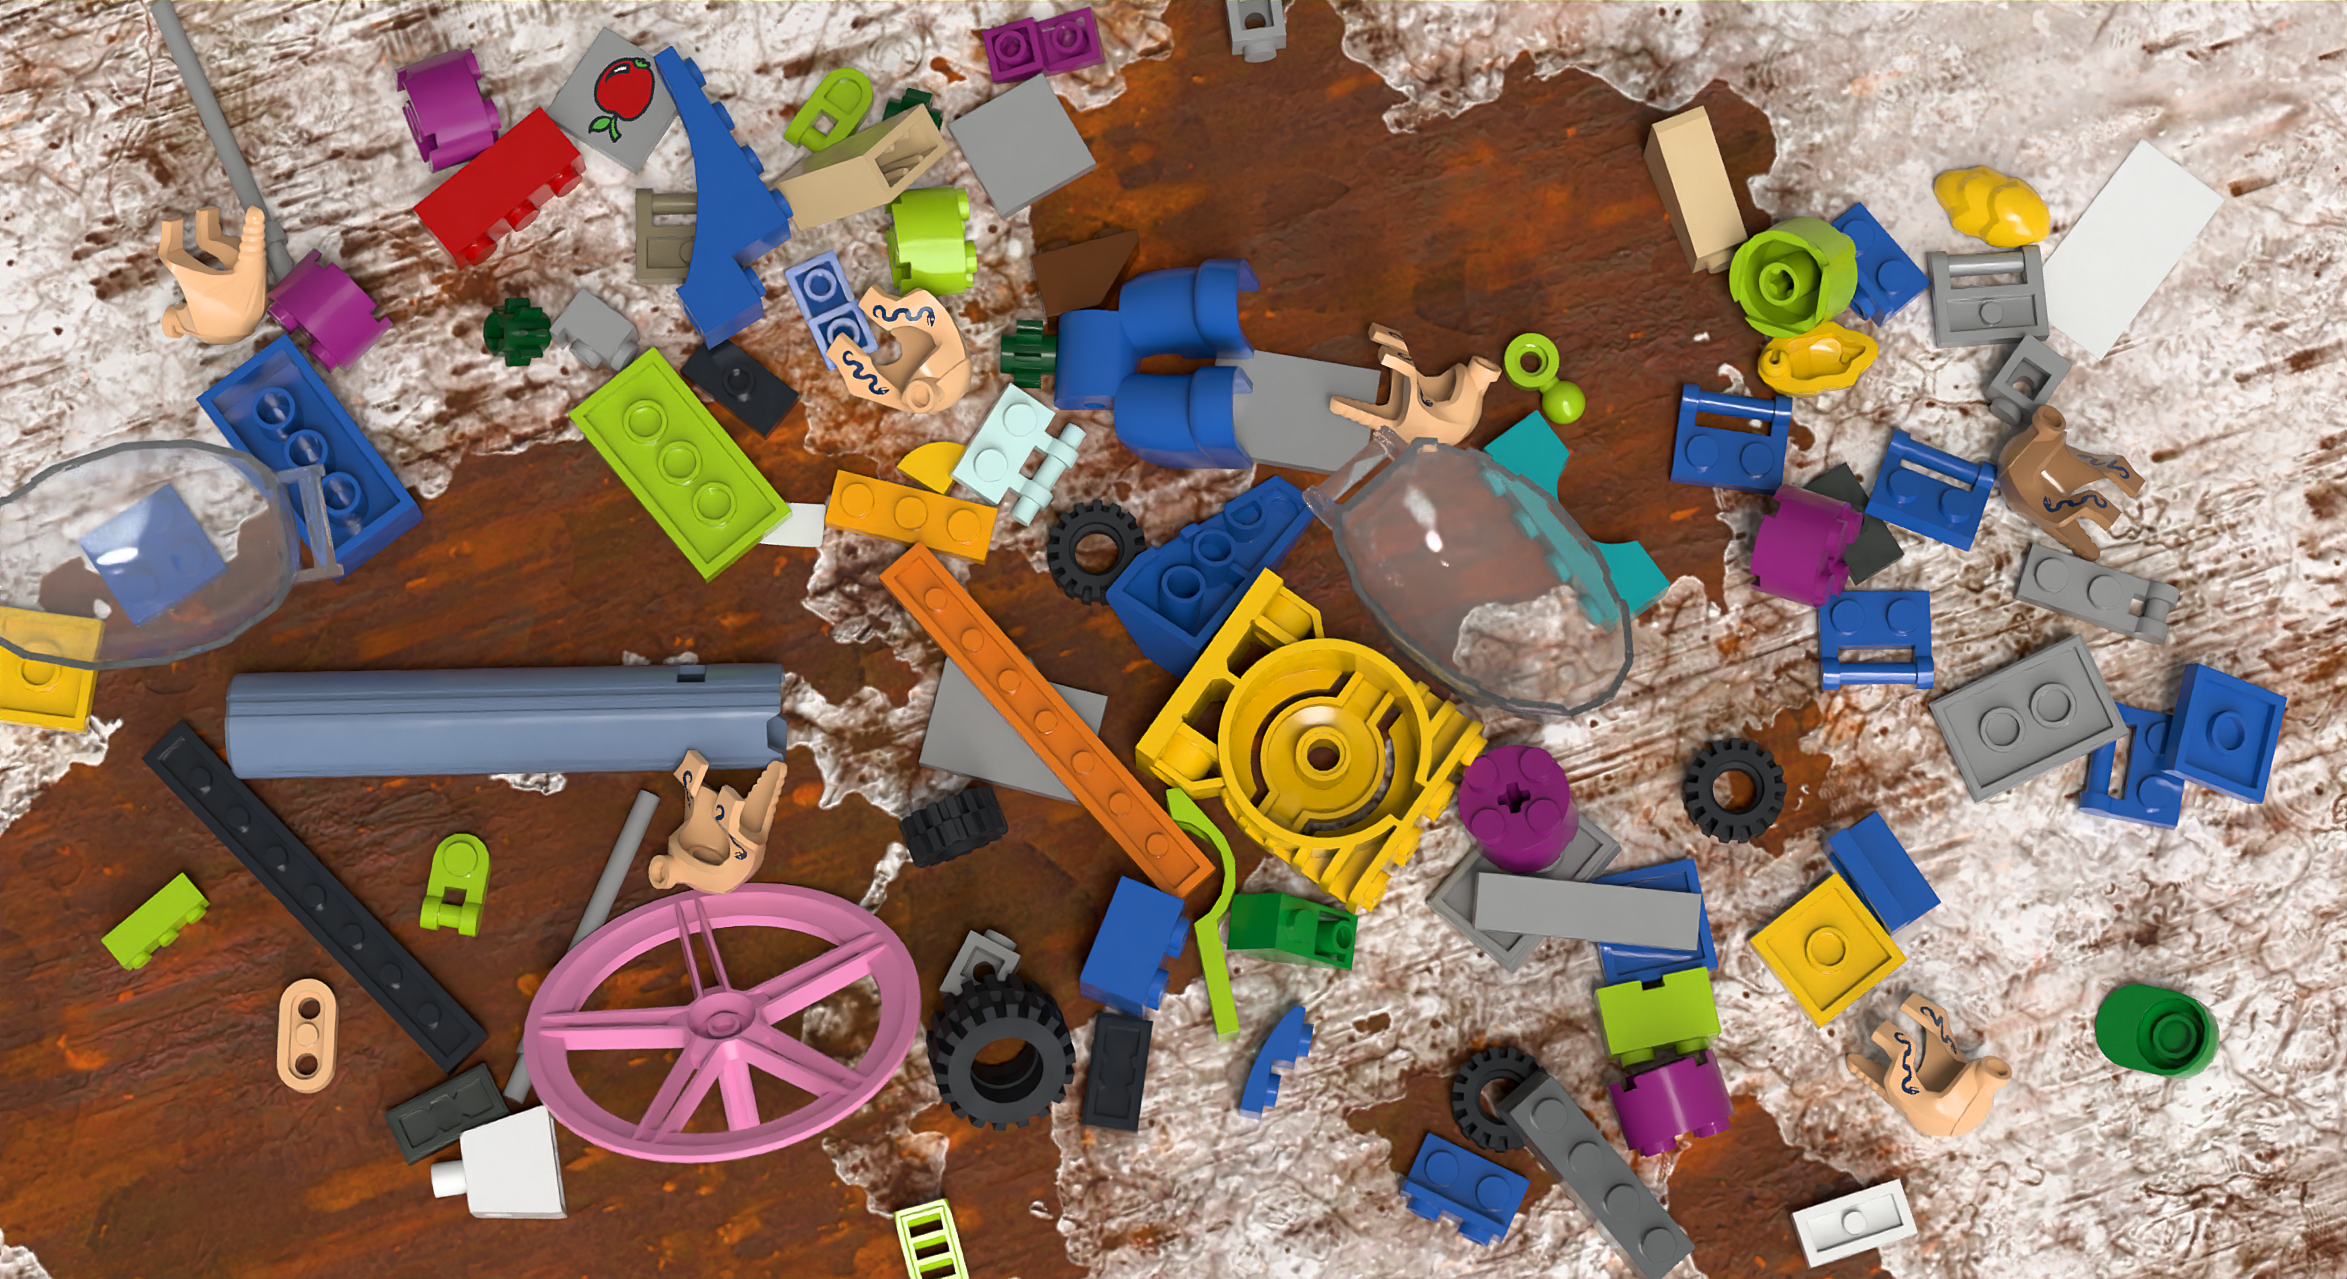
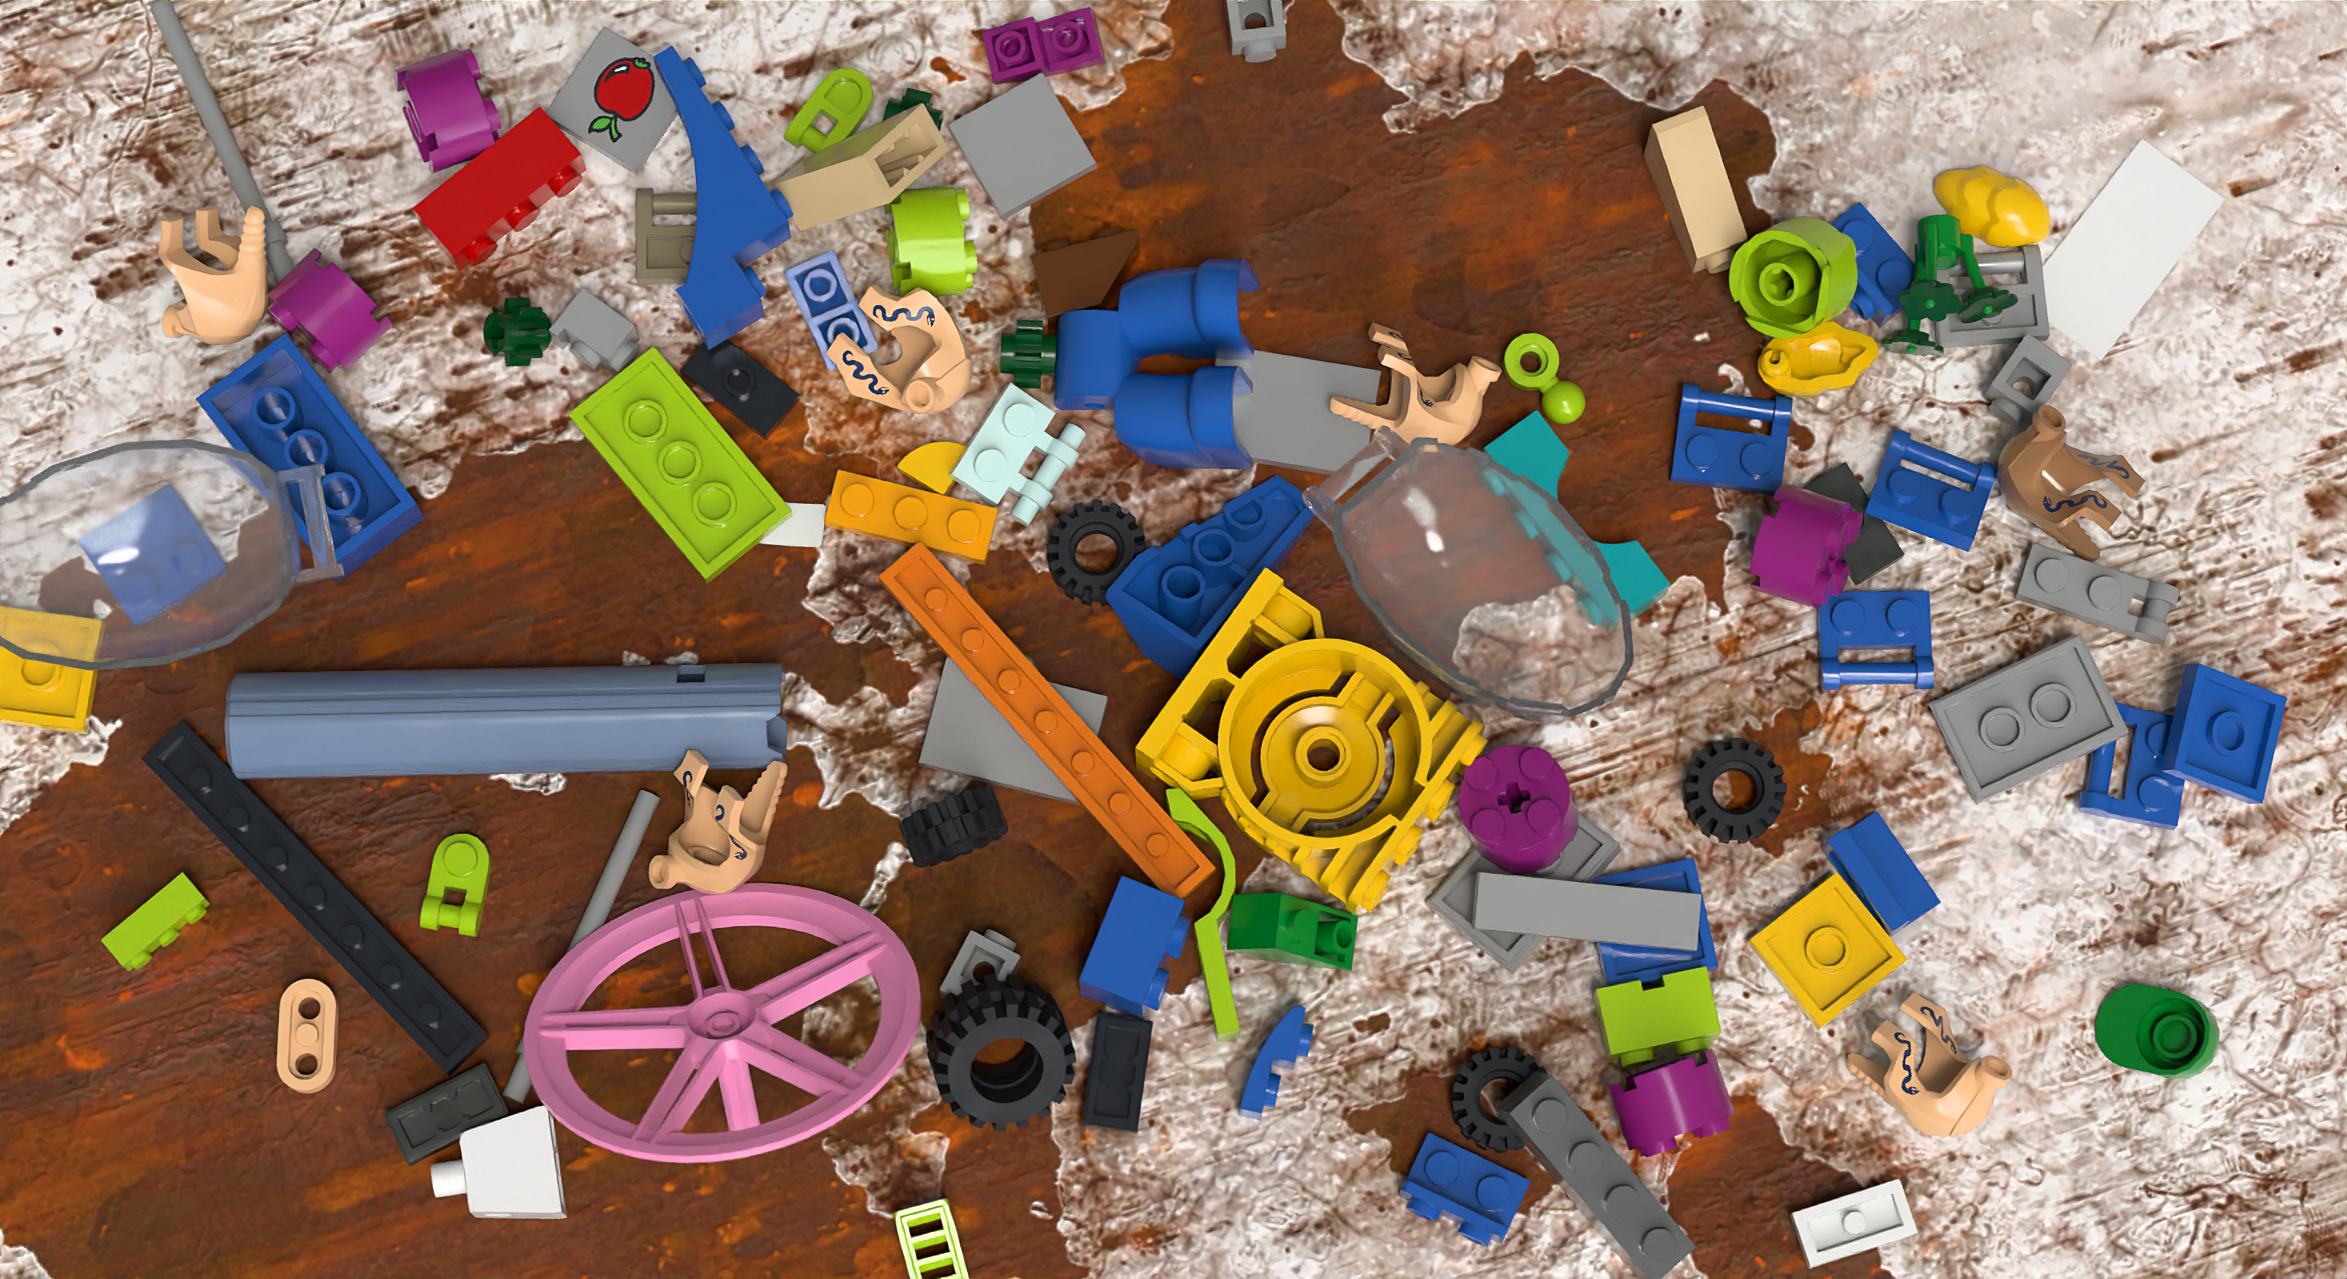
(1938, 249): none -> plant

